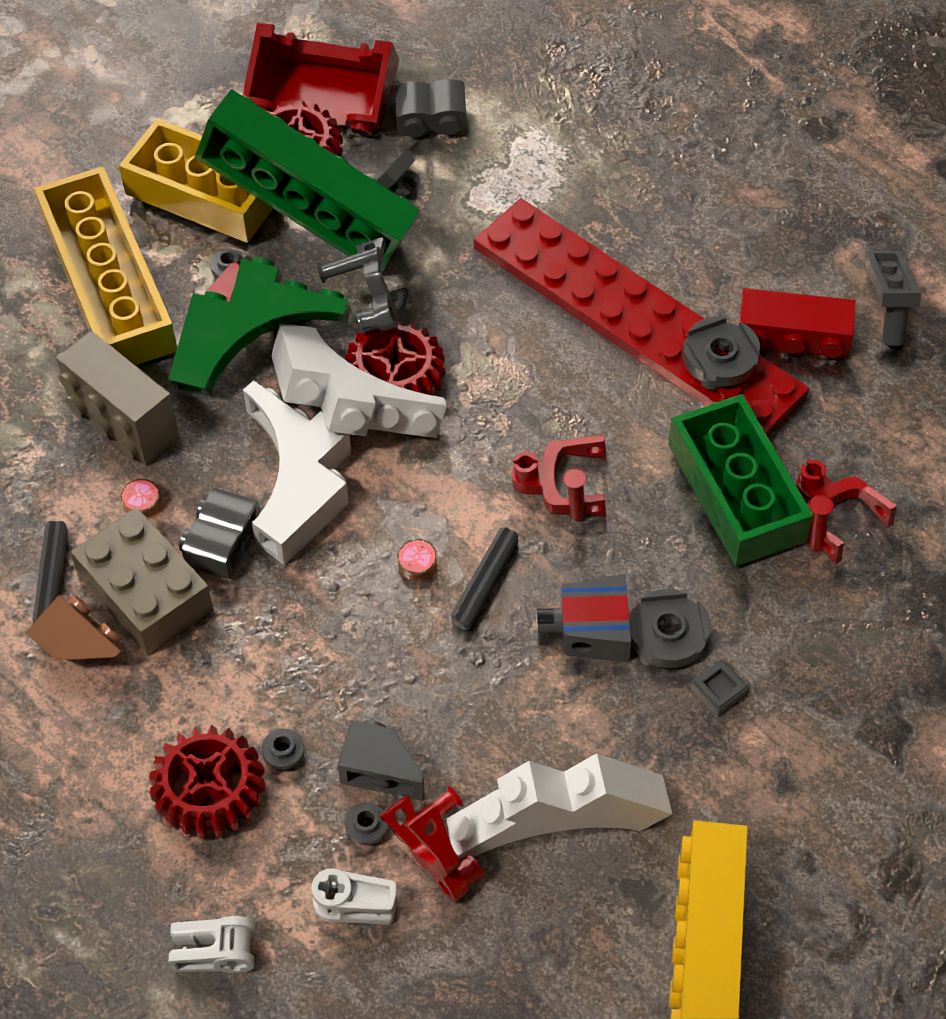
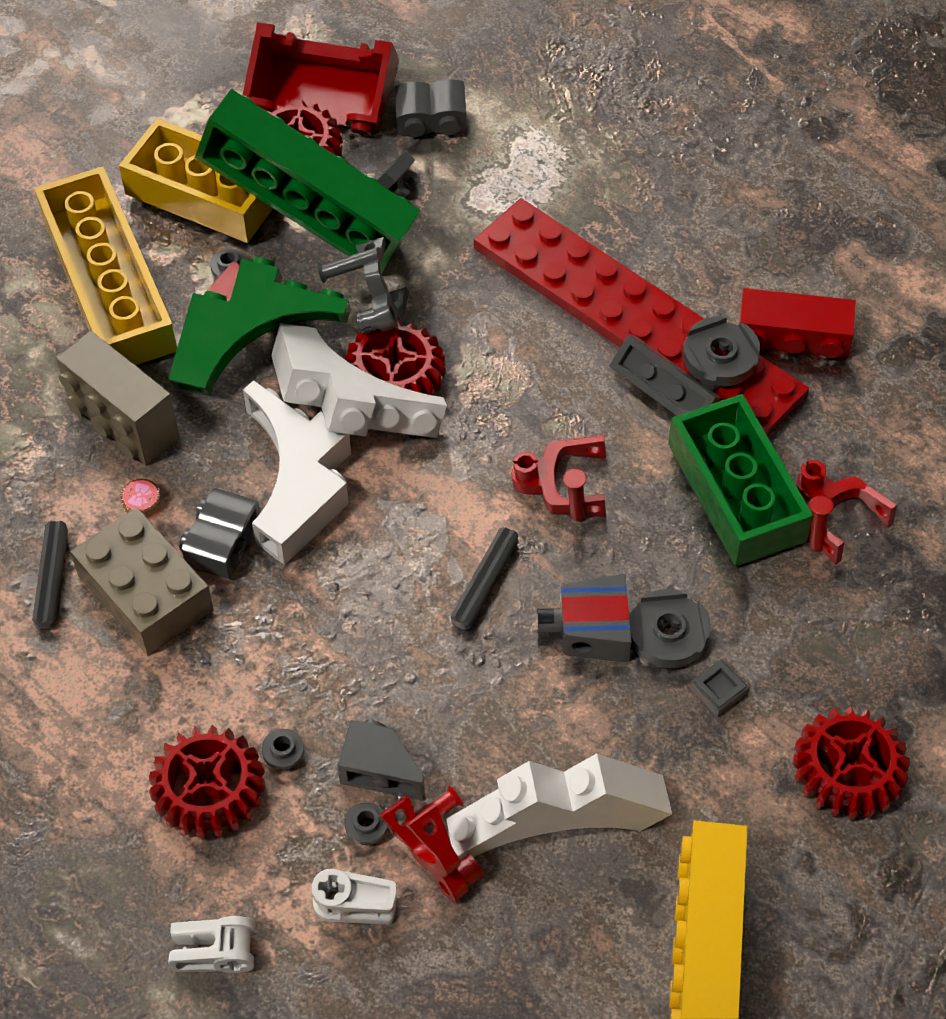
(70, 632): nougat slope -> none
(417, 559): tile -> none
(661, 377): none -> dark grey plate
(840, 741): none -> red gear
(895, 290): dark grey piece -> none

